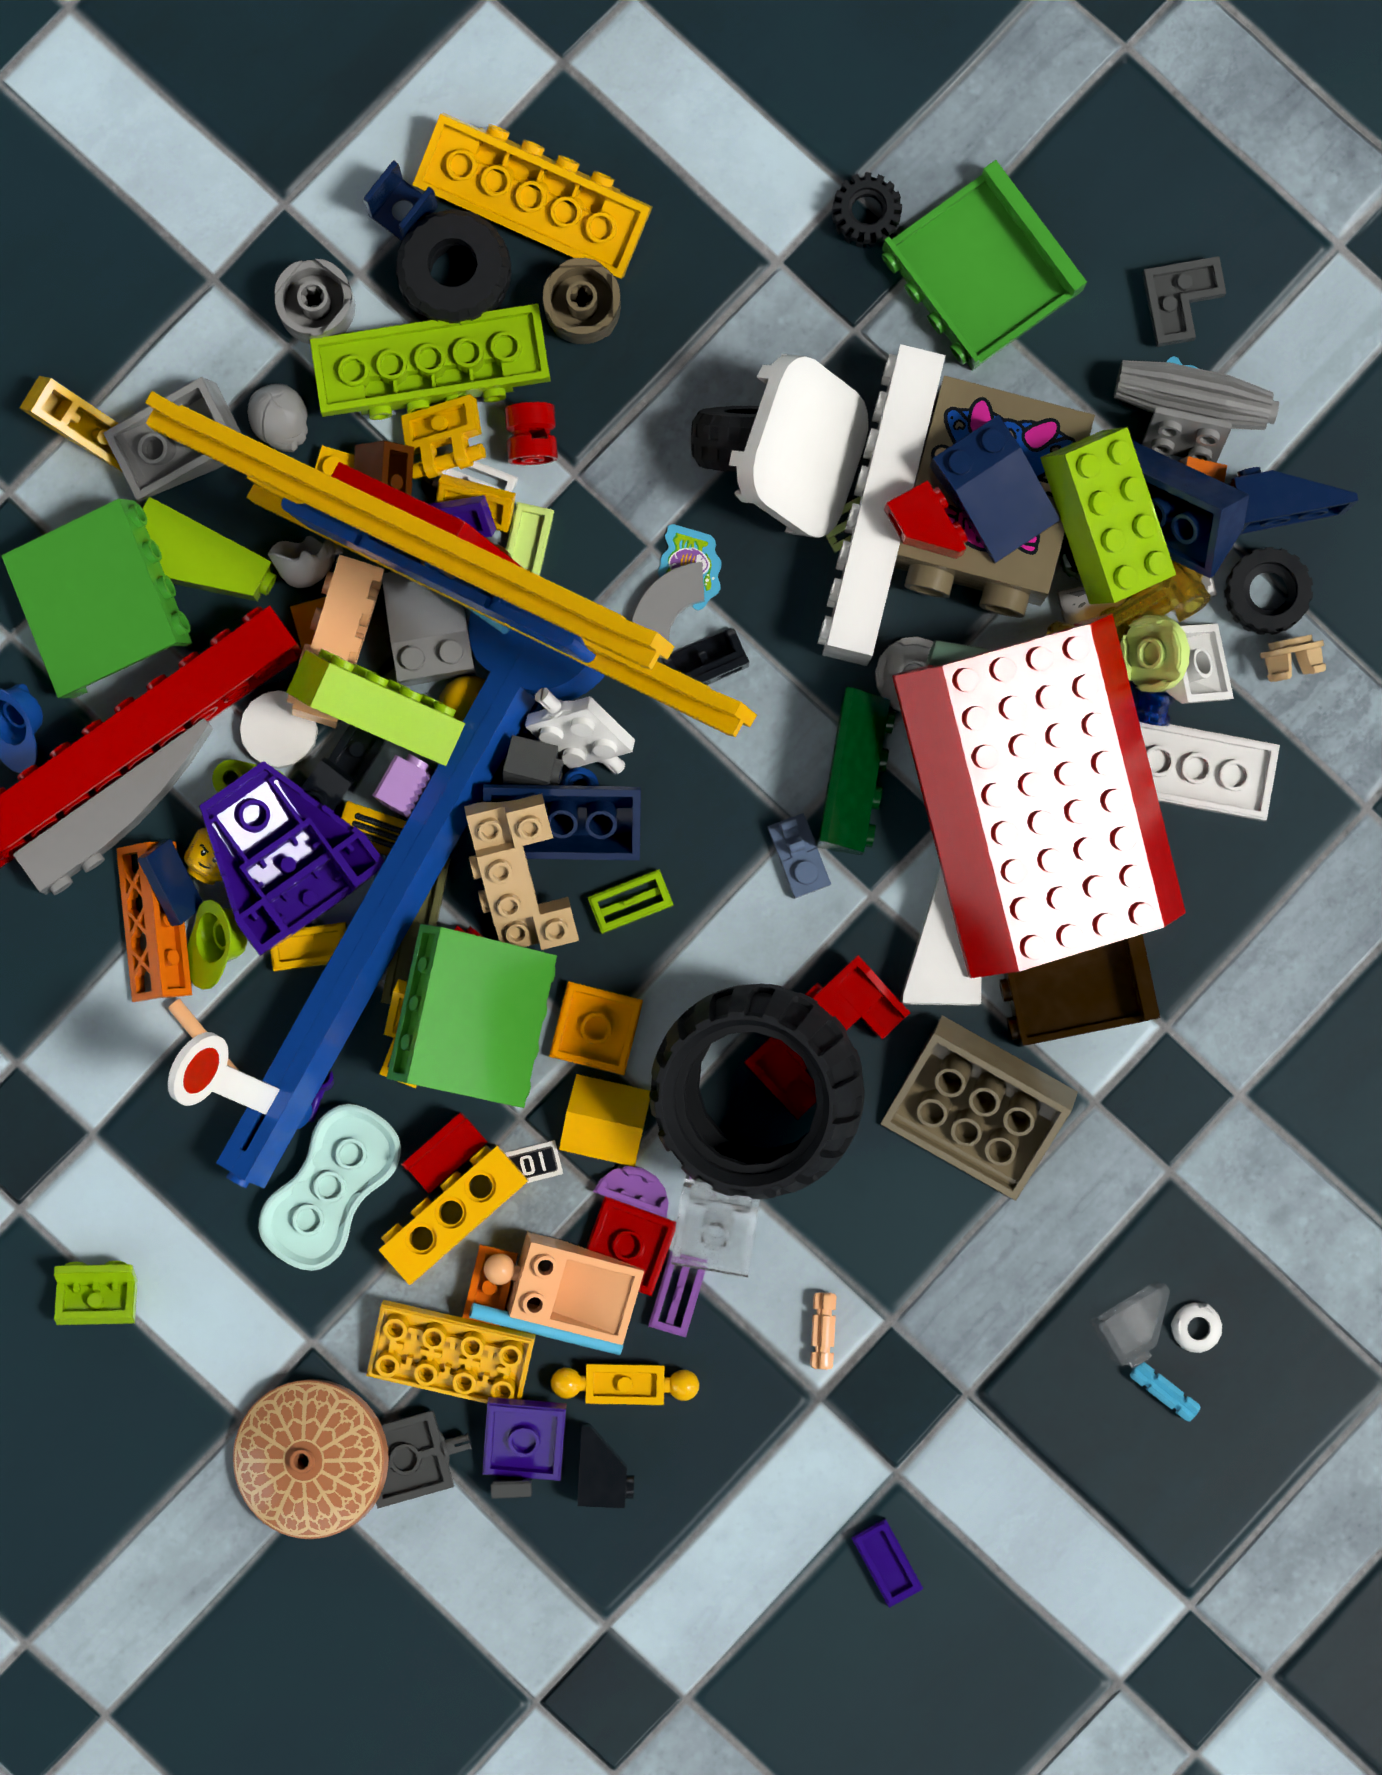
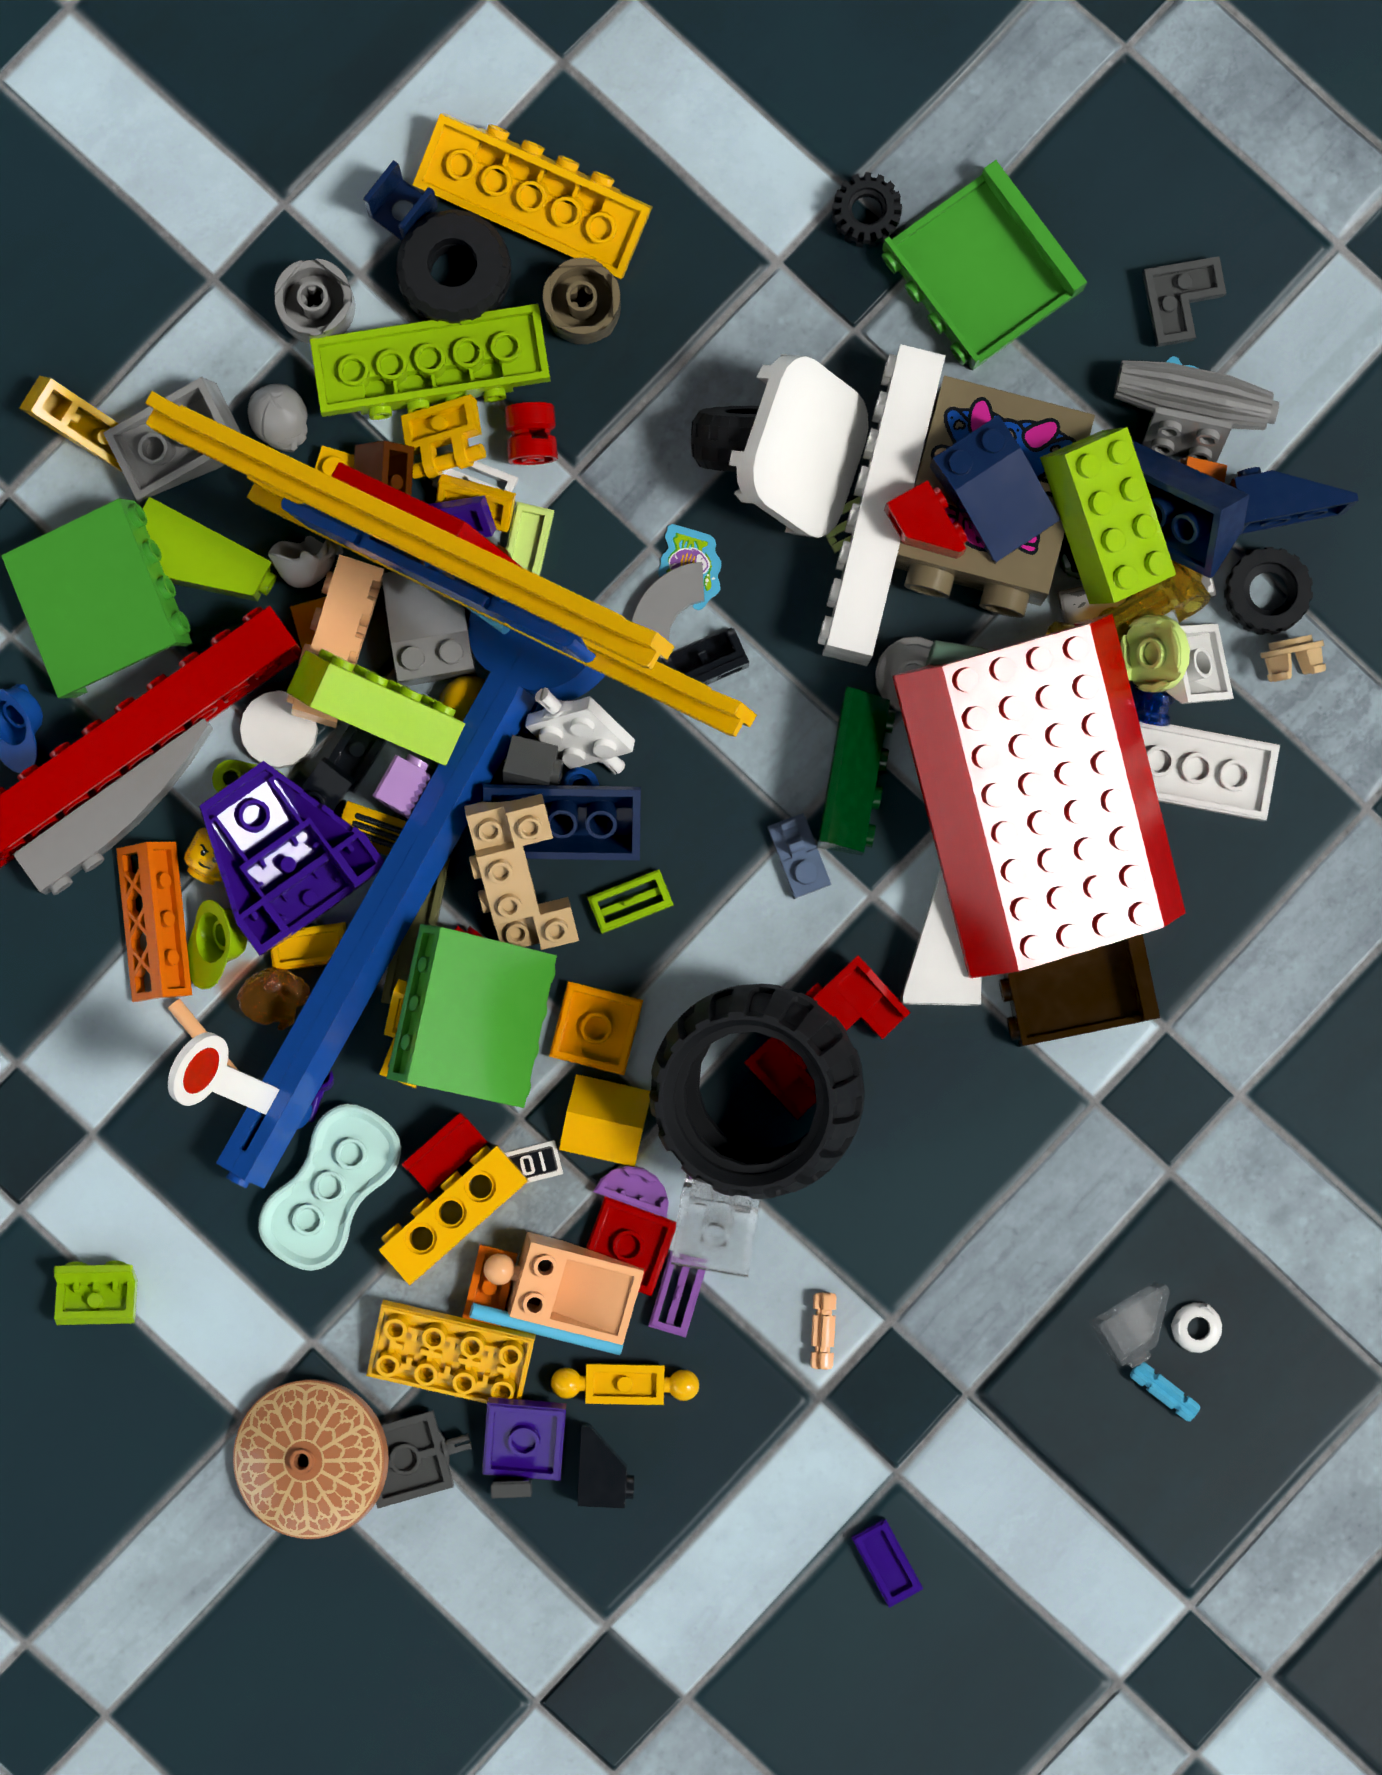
(170, 882): dark blue tile -> none
(273, 996): none -> clear orange hair
(979, 1108): dark tan slope -> none

